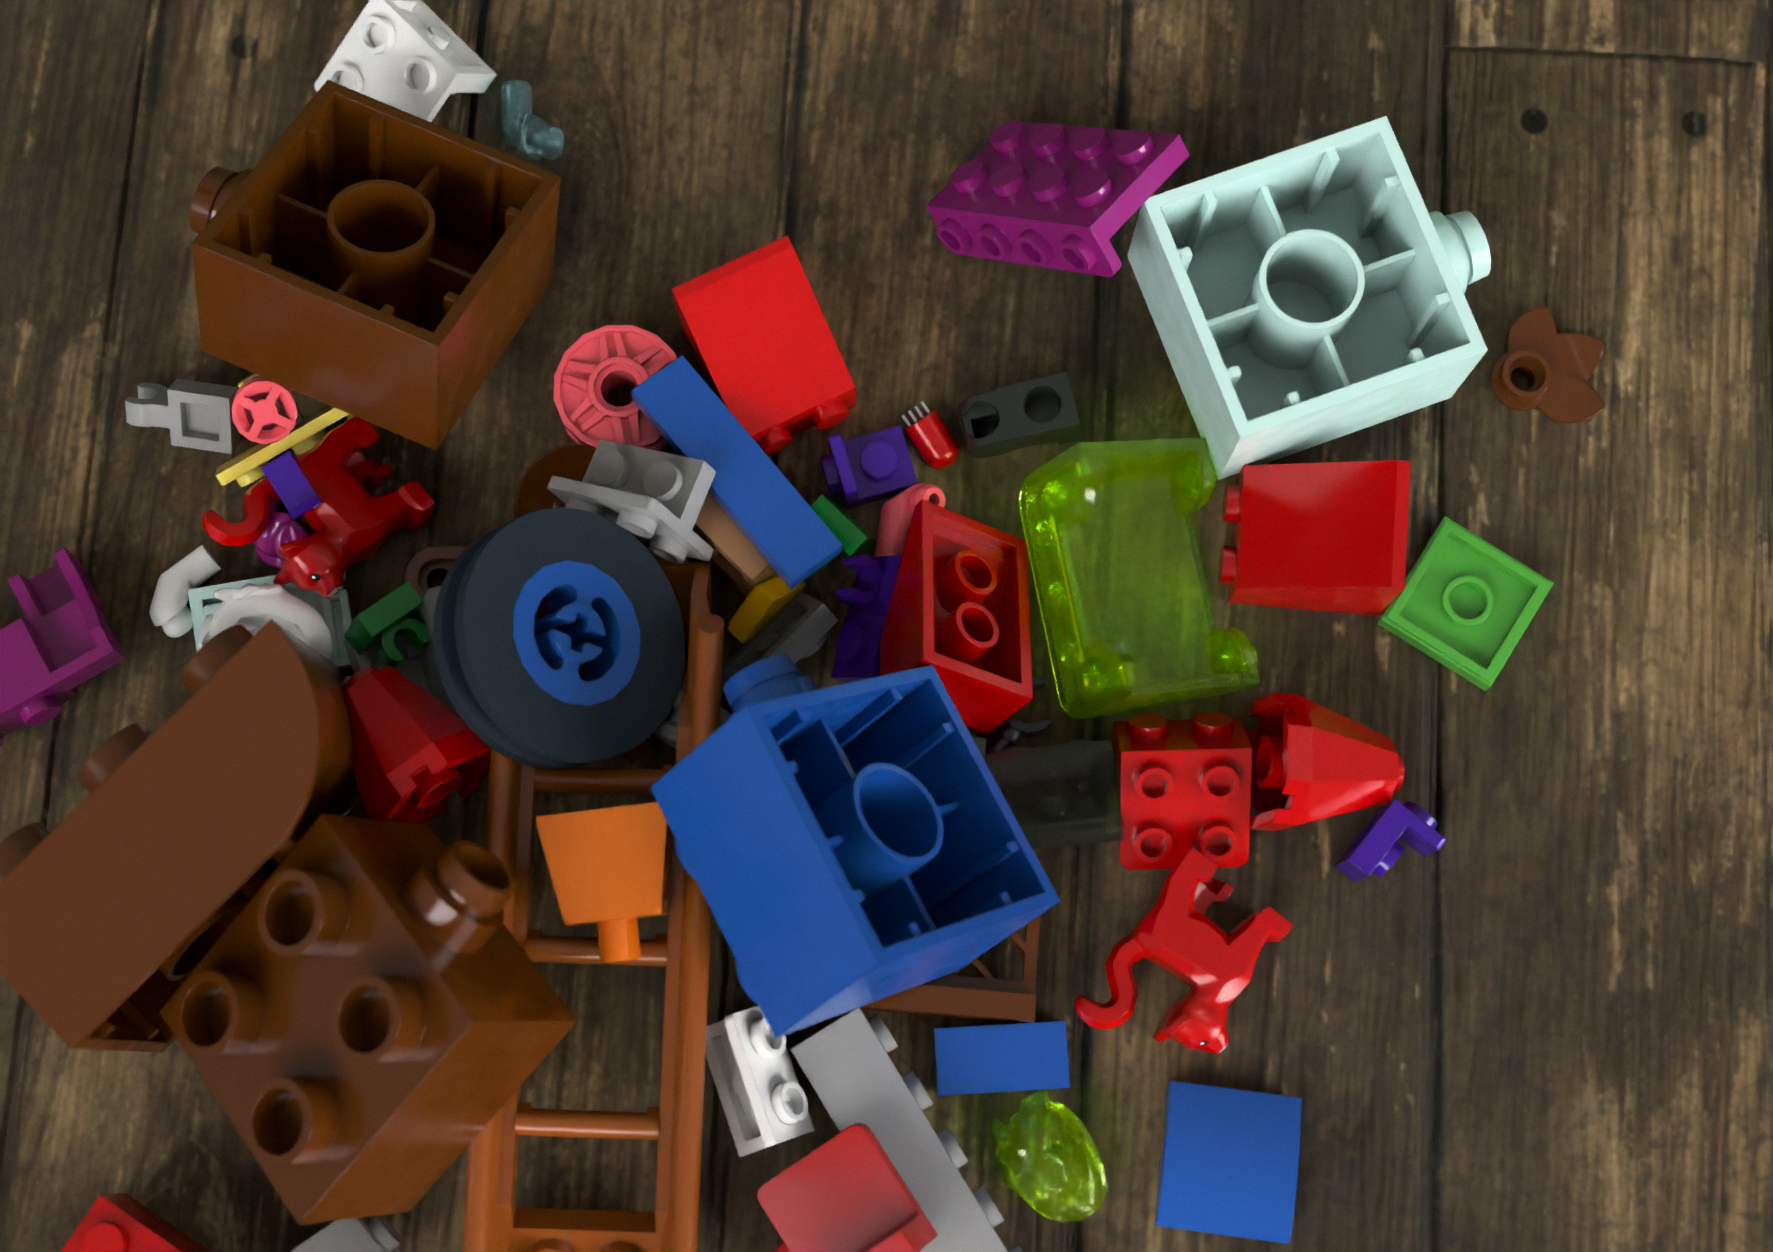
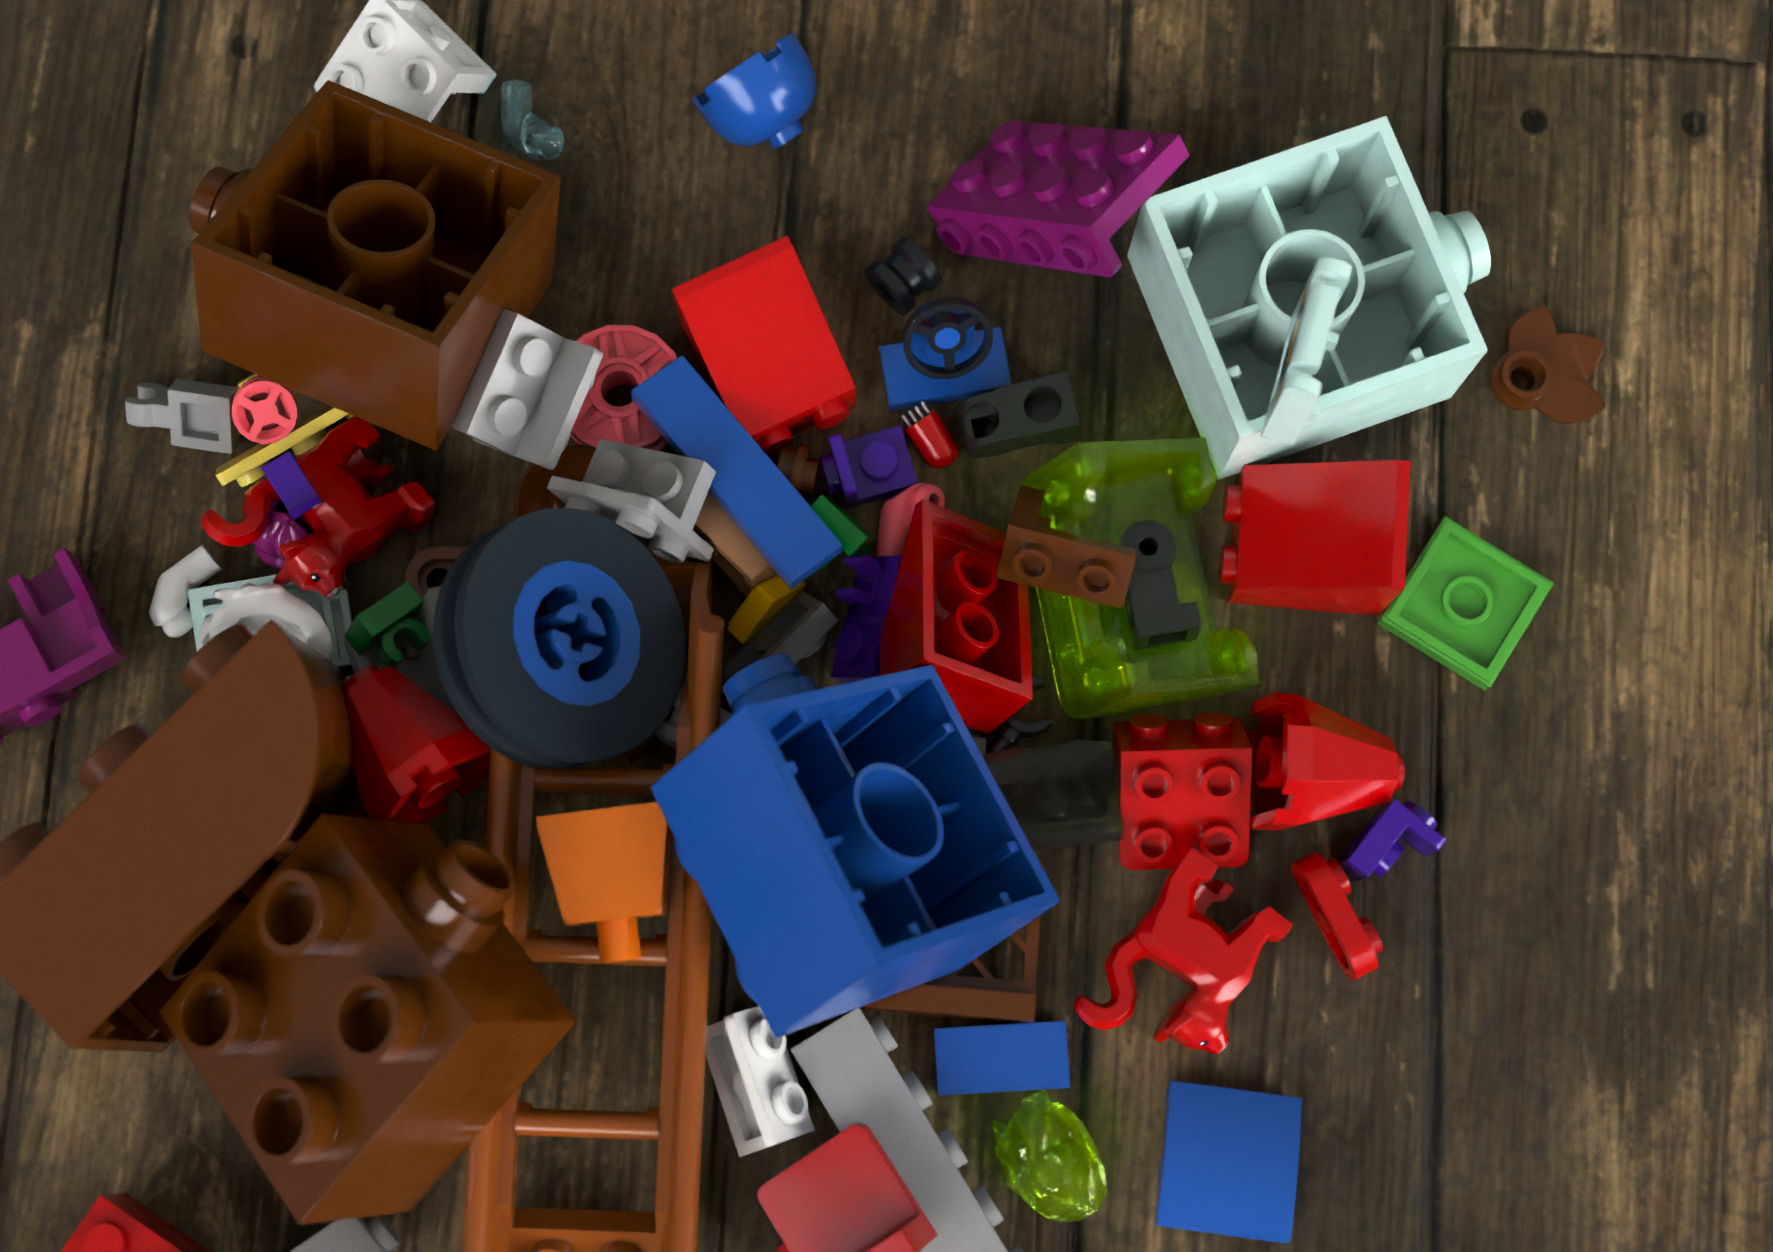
(527, 391): none -> light grey bracket
(762, 97): none -> blue cylinder
(800, 469): none -> reddish brown plate
(903, 275): none -> black wheel
(944, 356): none -> blue piece
(1060, 559): none -> reddish brown bracket
(1152, 595): none -> pearl dark grey leg
(1307, 339): none -> light aqua container
(1350, 938): none -> red plate

